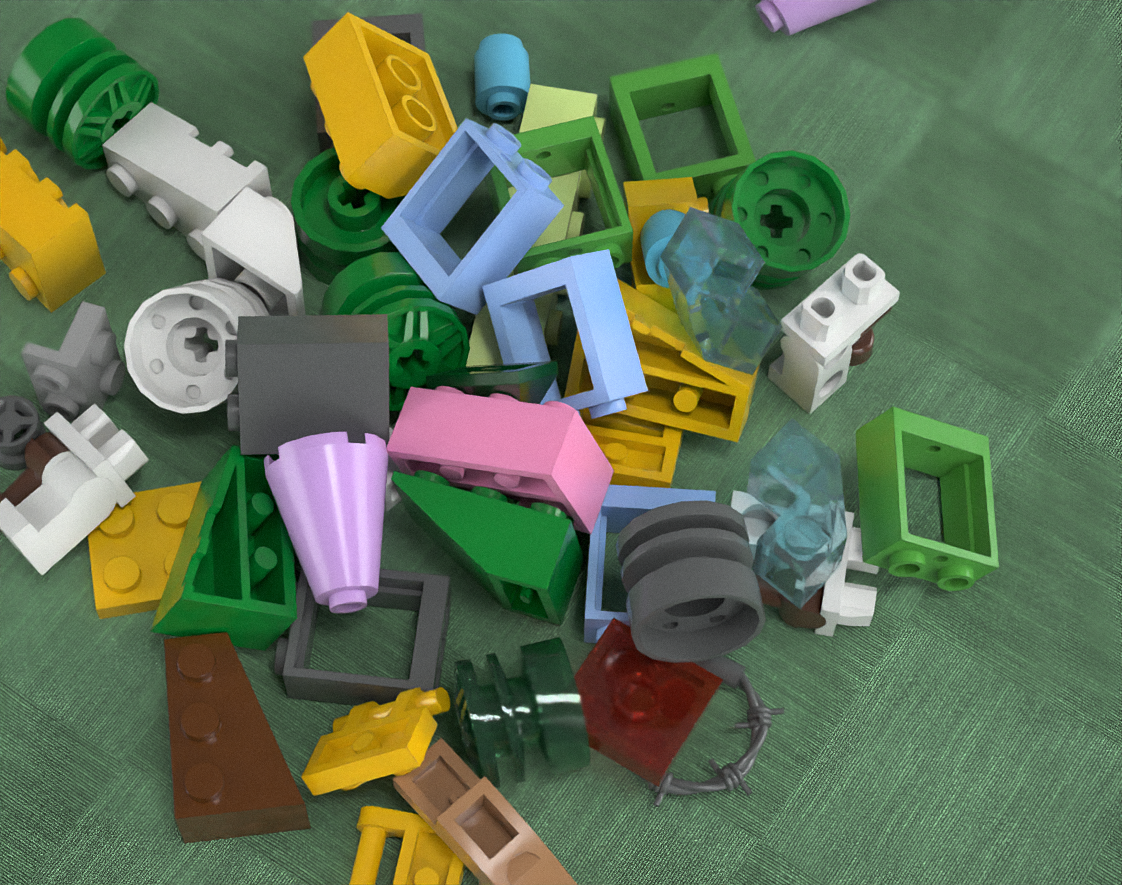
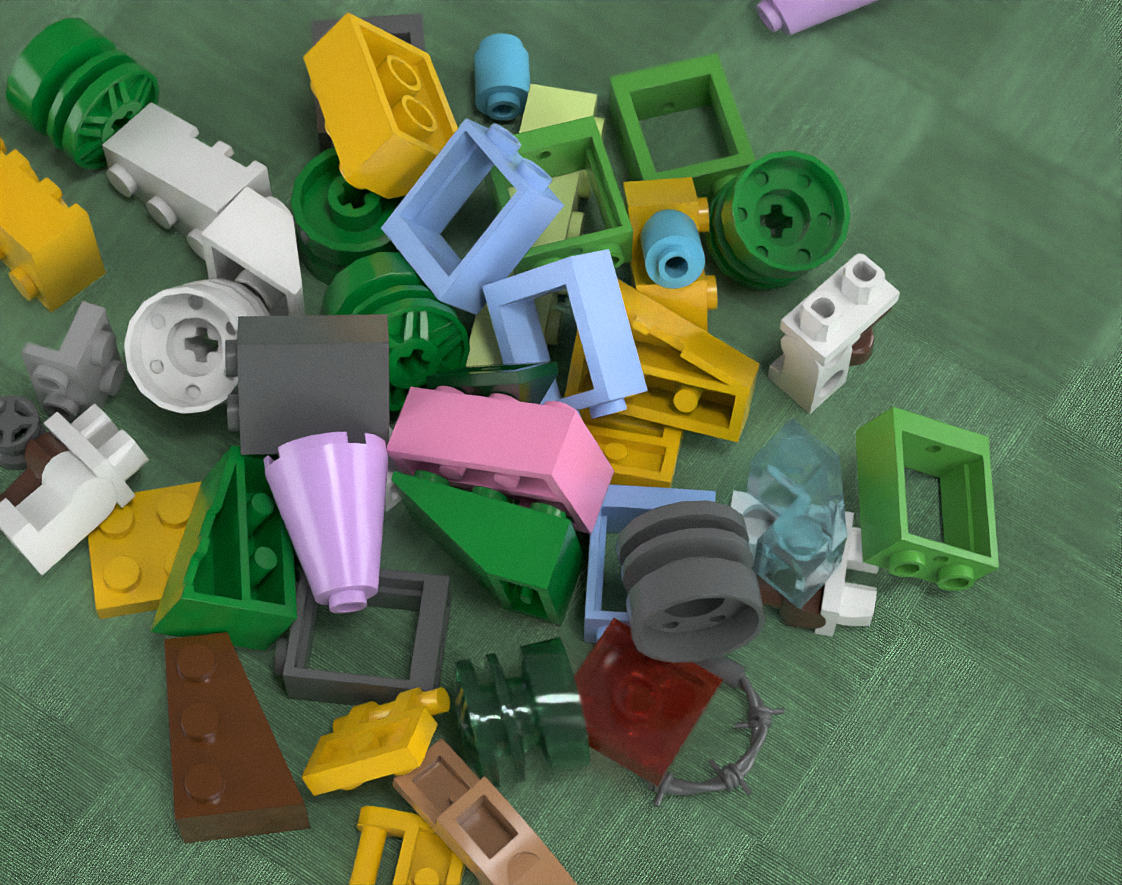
(710, 282): clear light blue brick -> none

